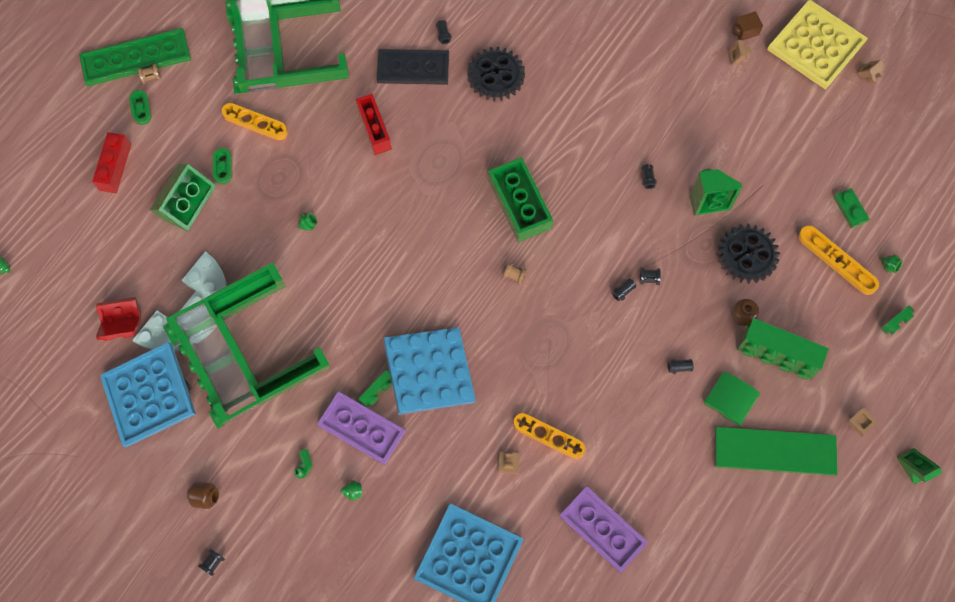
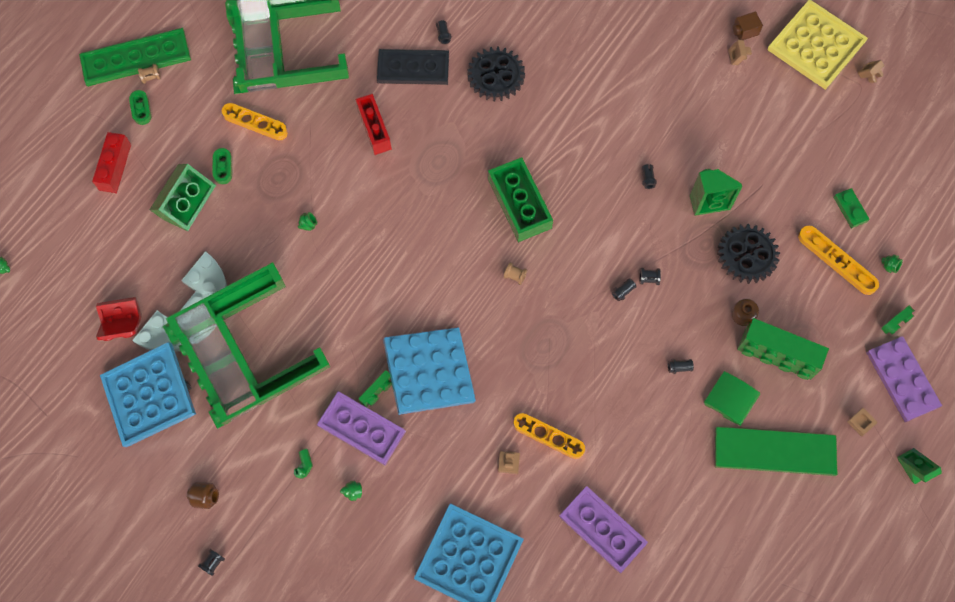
(904, 379): none -> medium lavender plate

